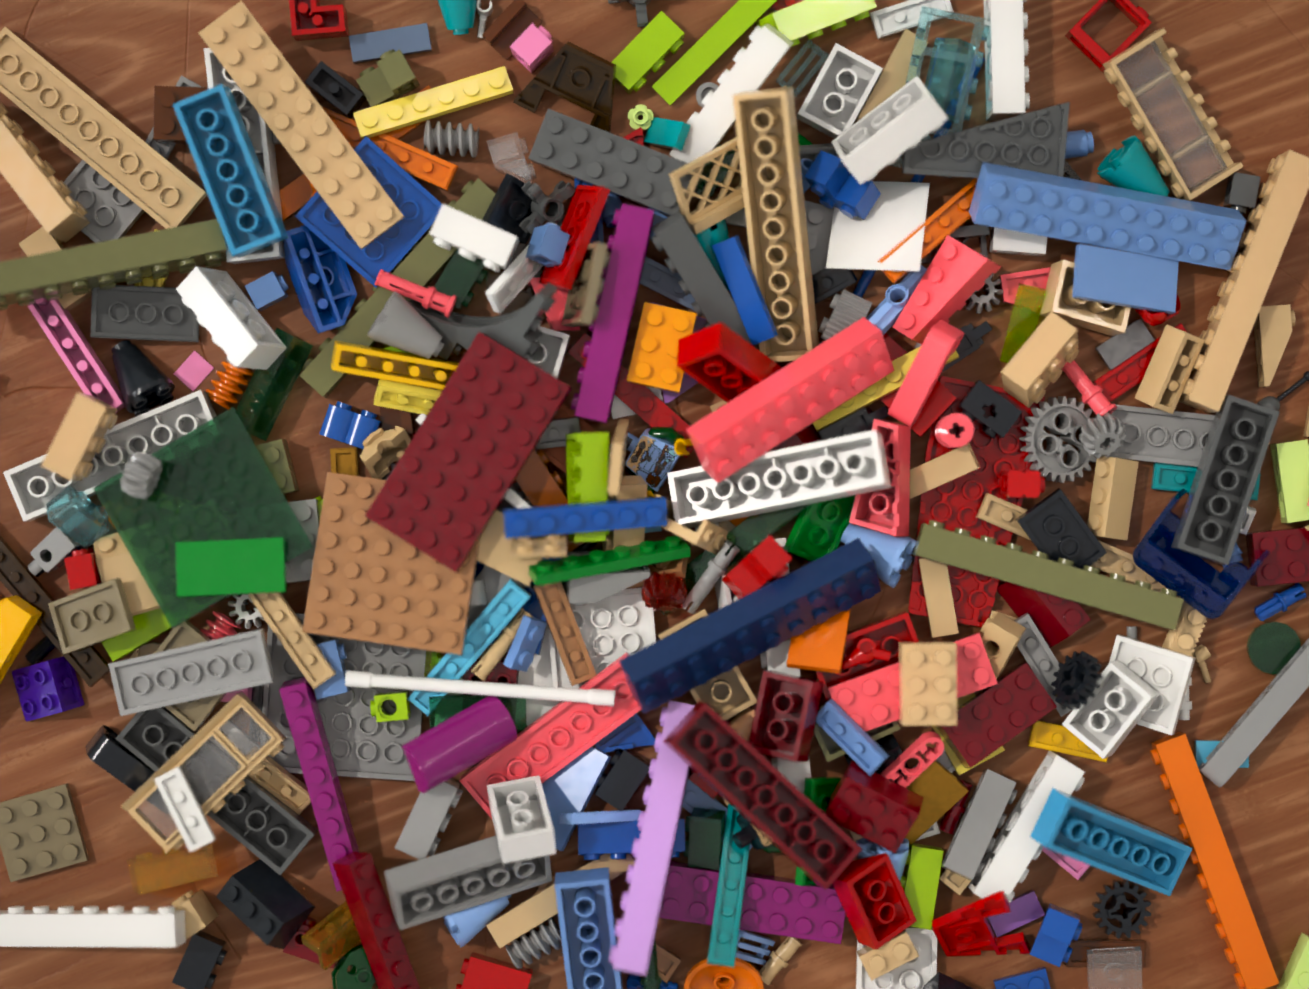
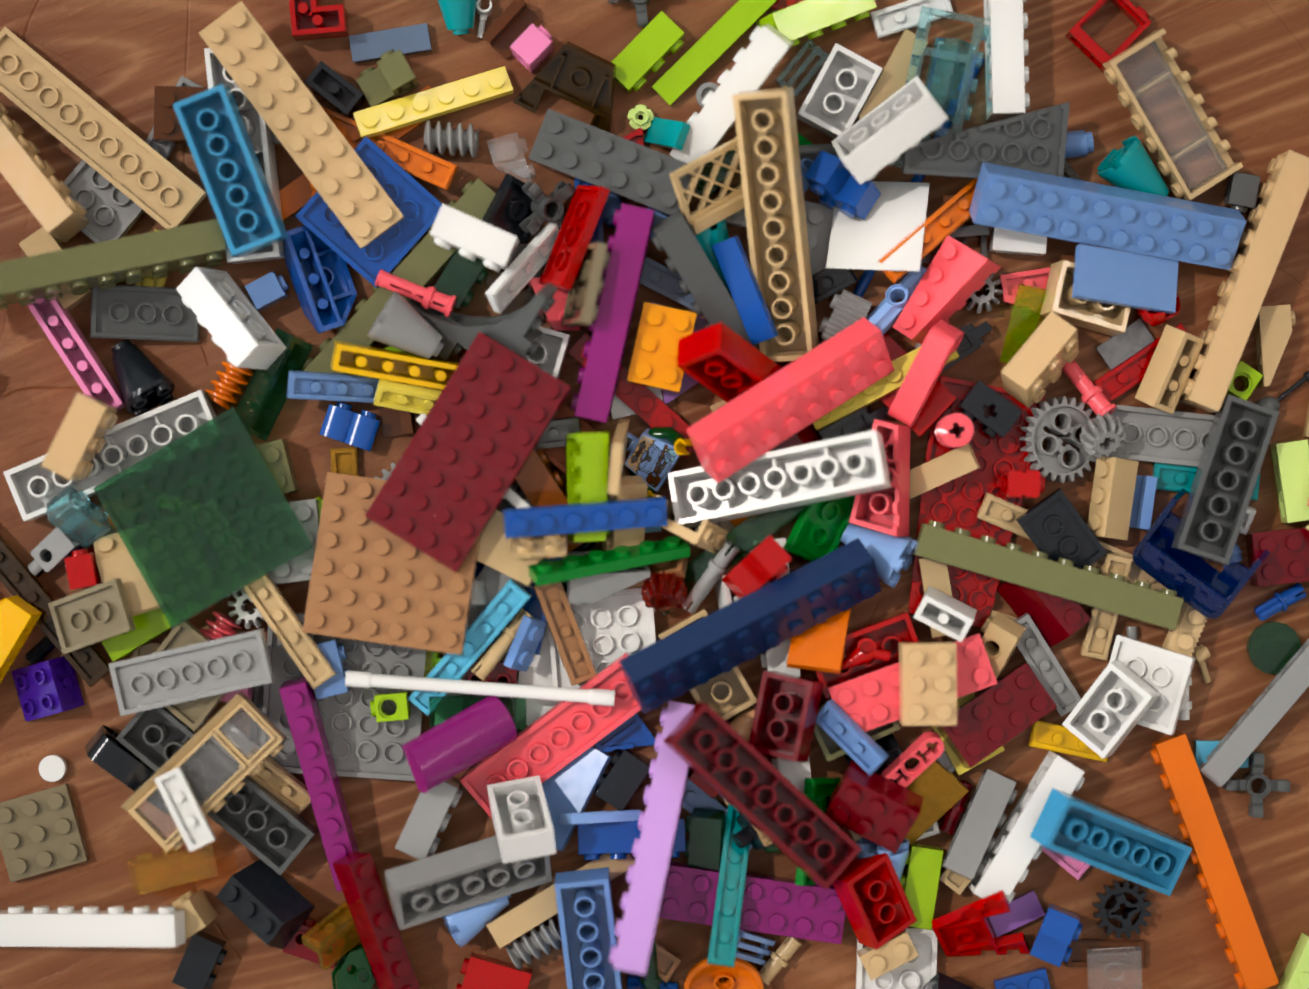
(52, 768): none -> white tile
(141, 475): light grey gear -> none
(193, 370): bright pink sticker -> none
(230, 567): green tile -> none
(331, 386): none -> medium blue tile
(383, 449): tan cylinder -> none
(547, 245): medium blue brick -> none
(945, 613): none -> white brick
(1076, 680): black gear -> none
(1102, 625): none -> tan tile
(1143, 502): none -> medium blue panel
(1251, 379): none -> lime brick
(1255, 806): none -> dark grey pin

